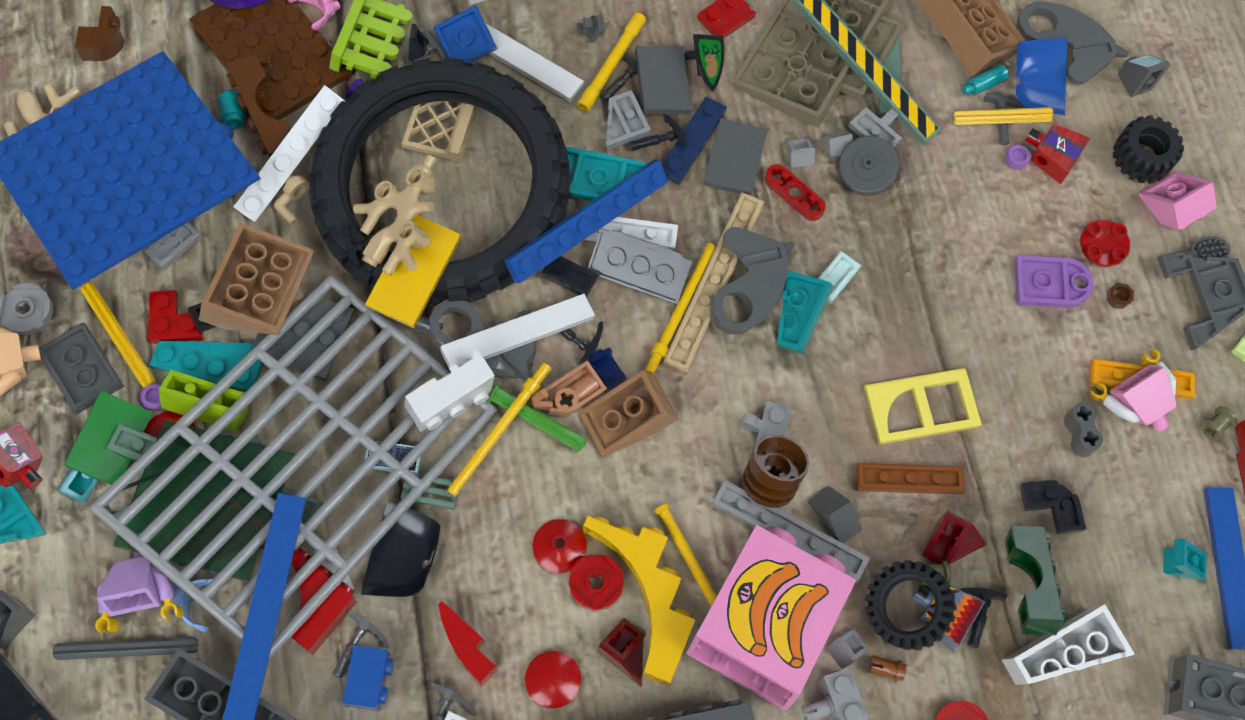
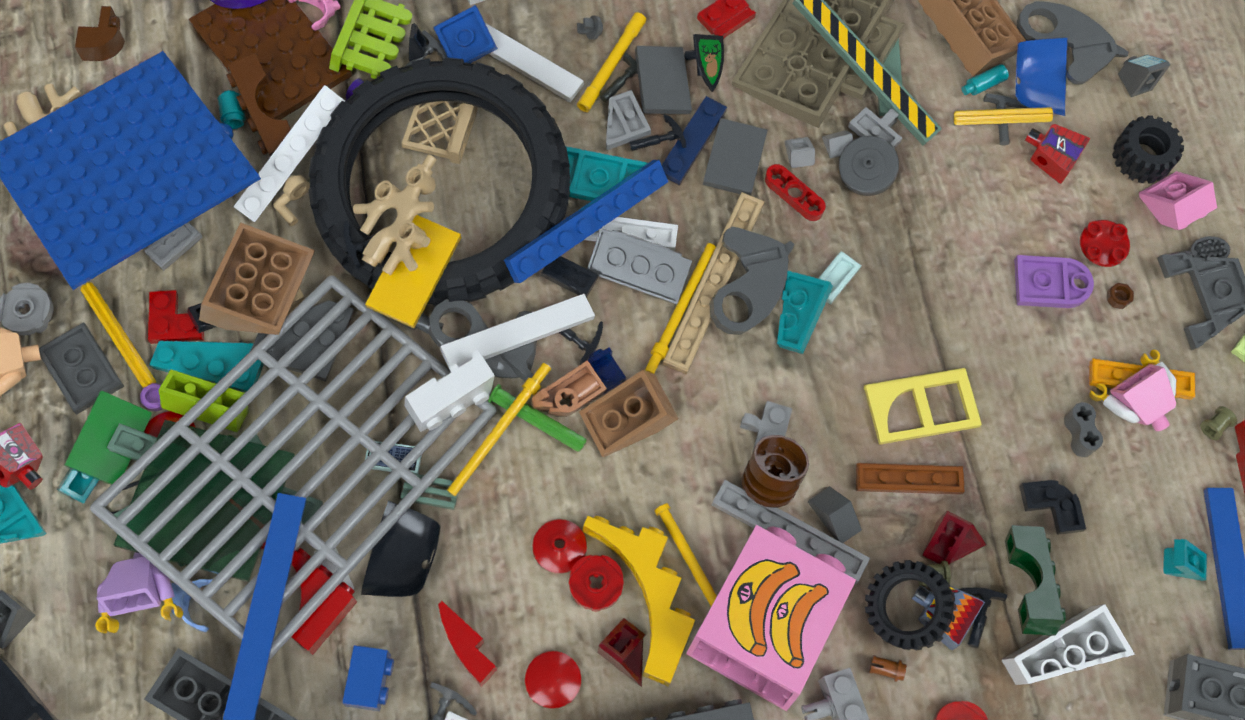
(124, 648): dark grey axle -> none
(364, 625): flat silver piece -> none
(847, 648): light grey slope -> none
(1017, 157): medium lavender tile -> none

